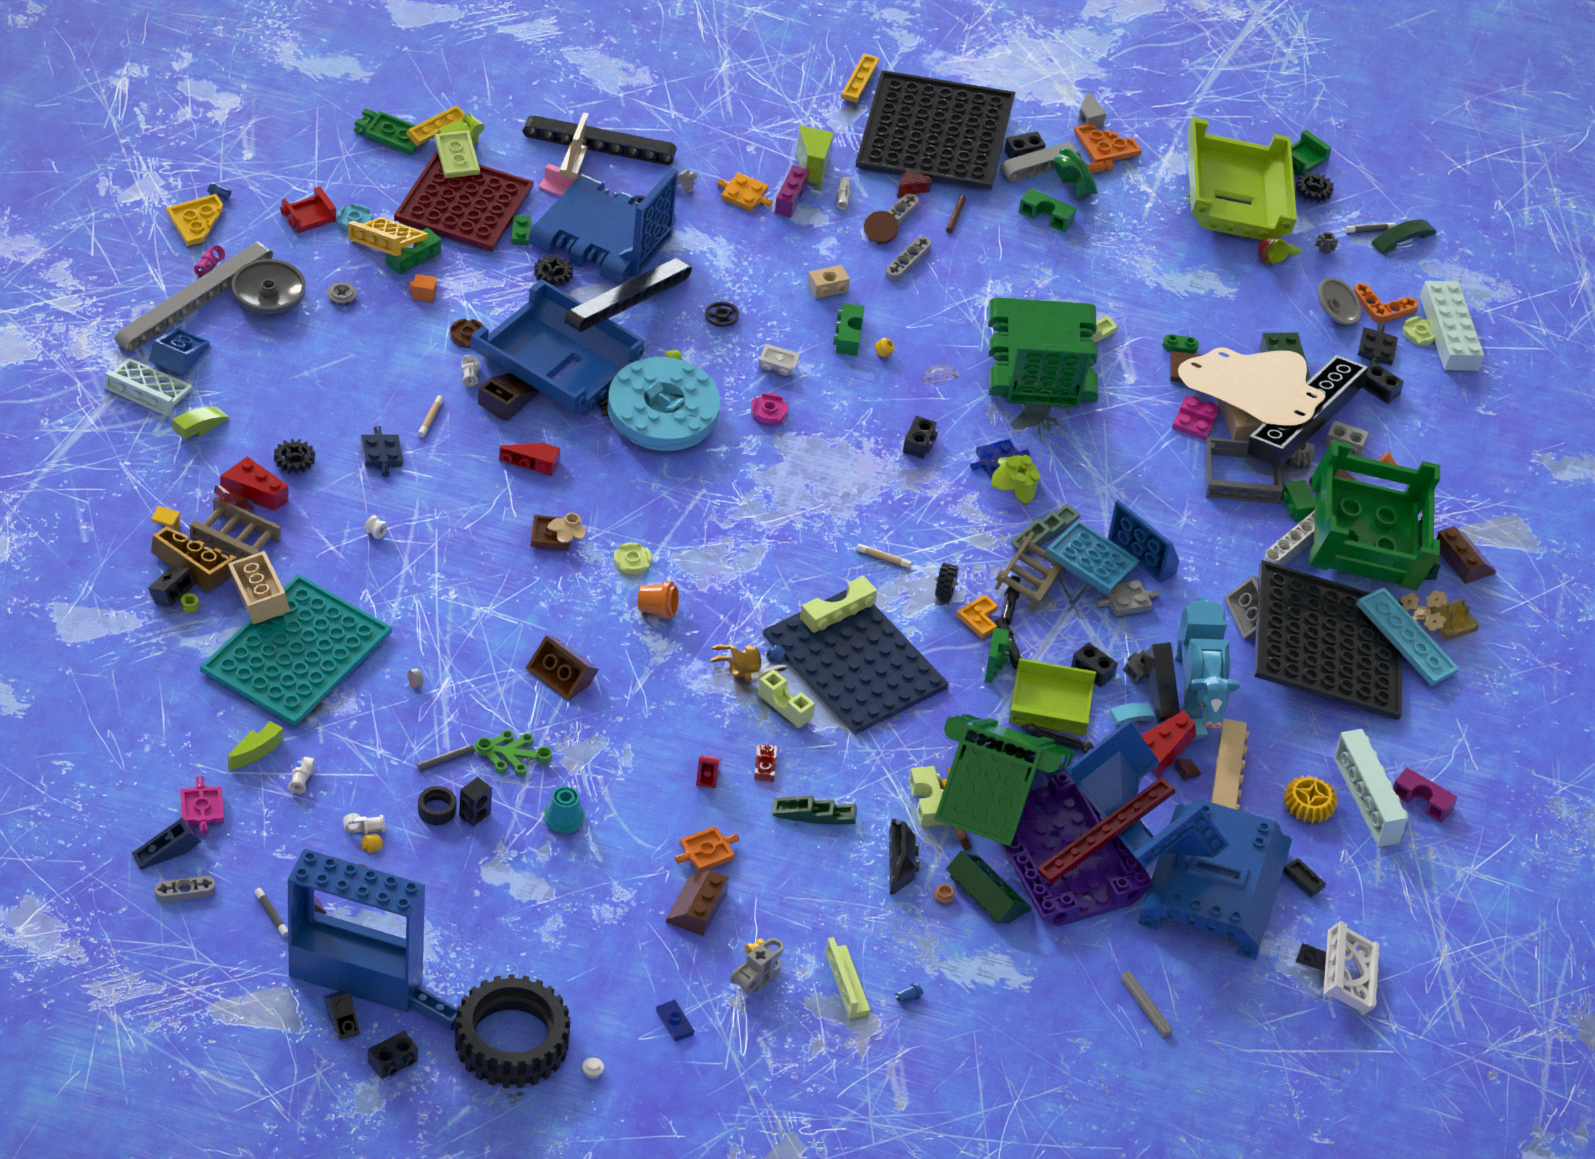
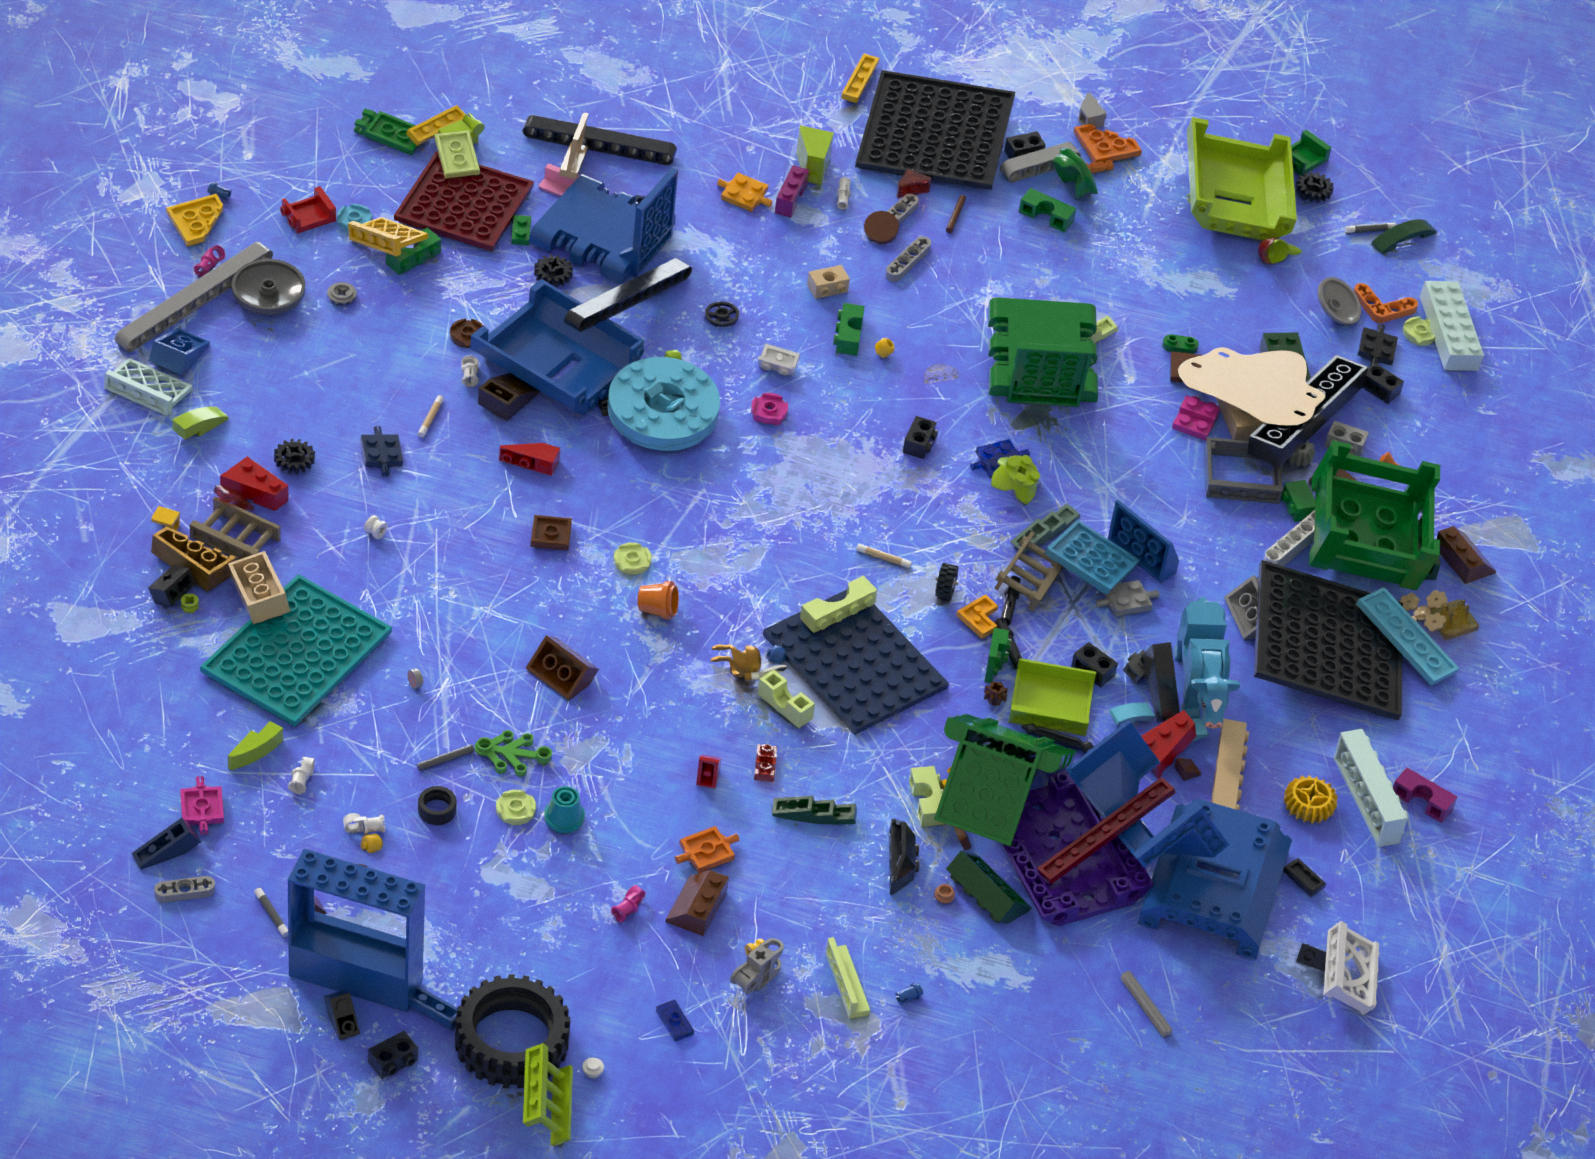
(423, 288): orange brick -> none
(475, 801): black brick -> none
(515, 807): none -> yellowish green tile
(536, 1098): none -> lime fence
(567, 527): tan plate -> none
(629, 903): none -> dark pink connector
(687, 180): light grey piece -> none
(995, 693): none -> reddish brown gear
(1326, 242): dark grey gear -> none

